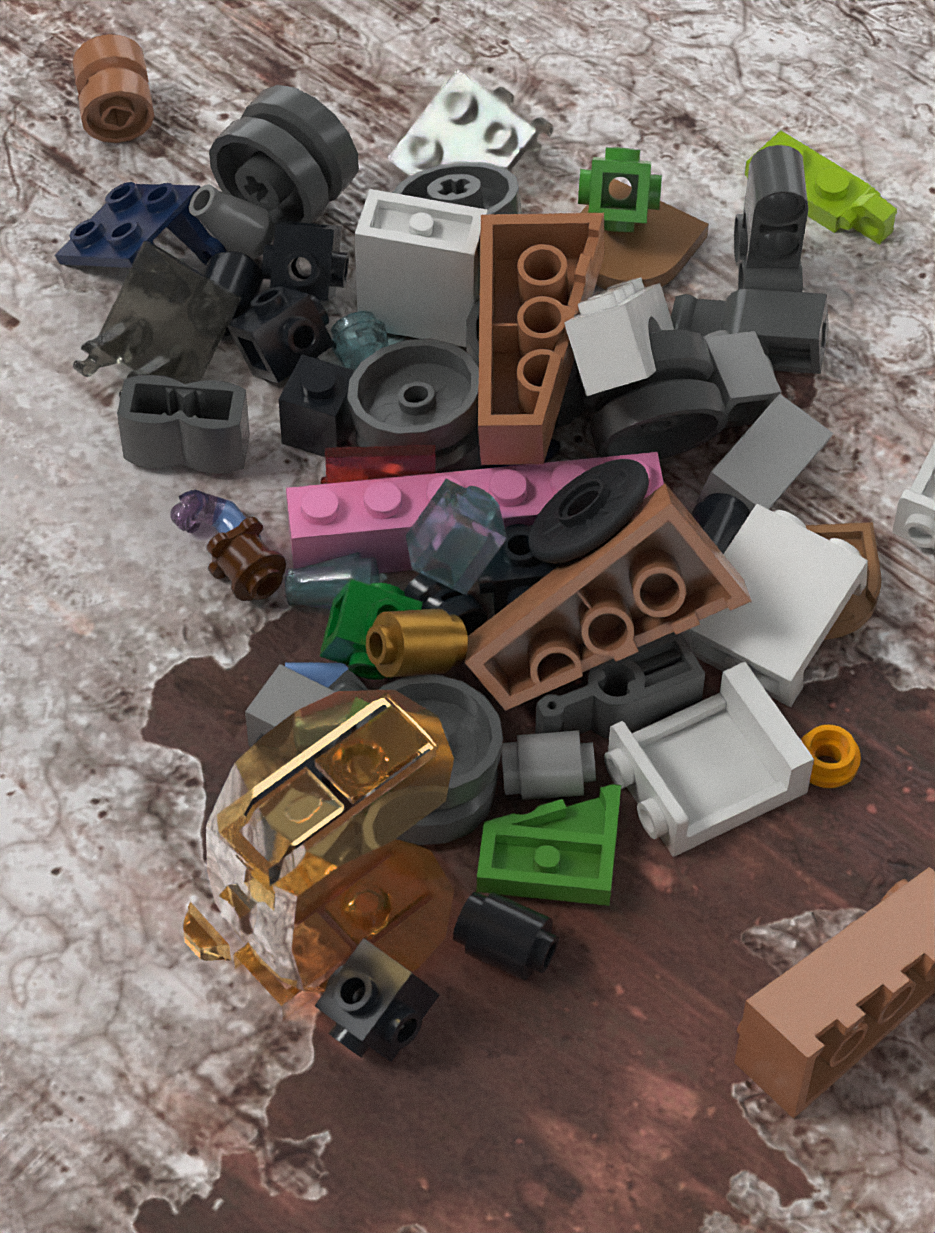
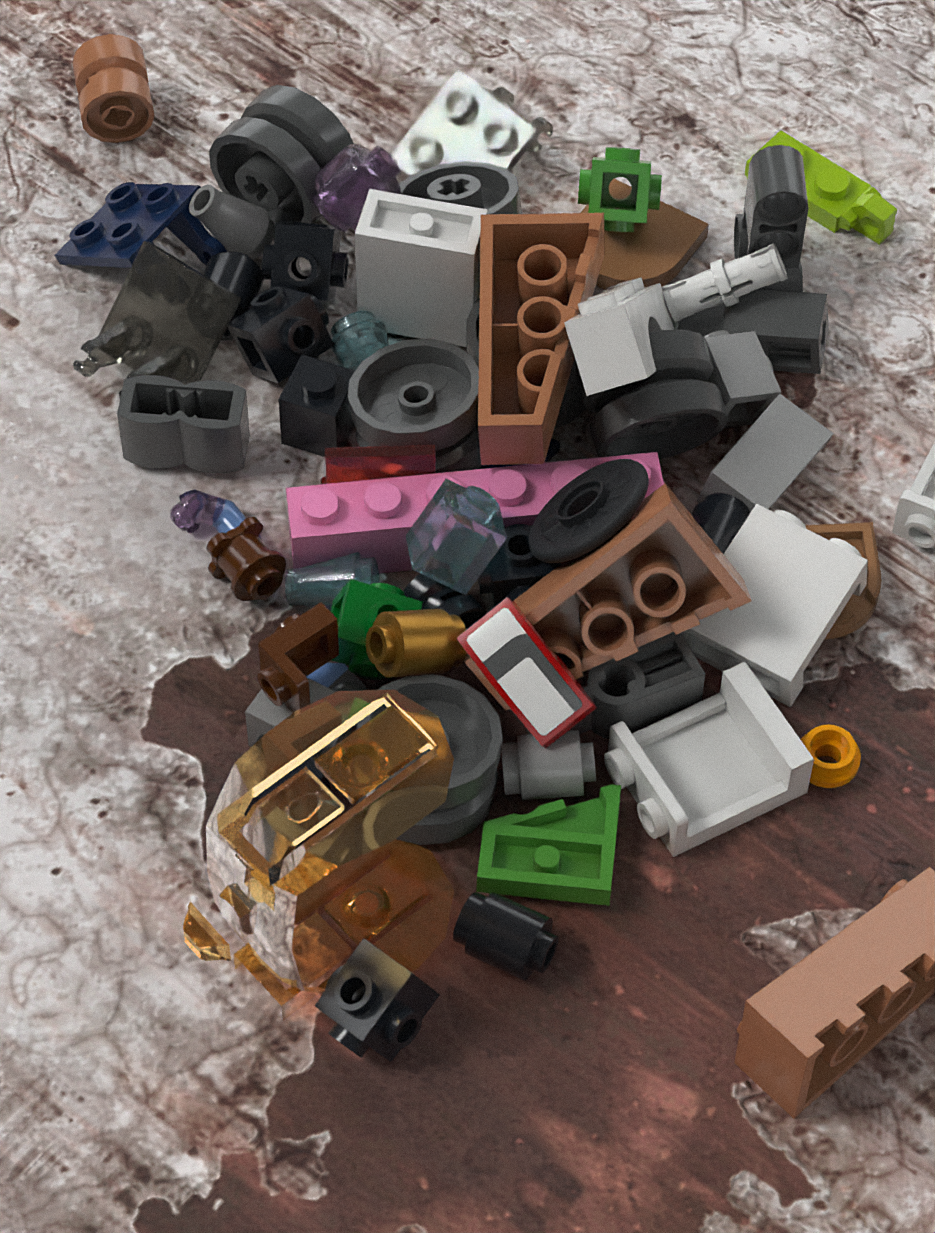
(294, 652): none -> reddish brown bracket
(346, 182): none -> clear purple head
(526, 673): none -> slope
(724, 282): none -> white pin

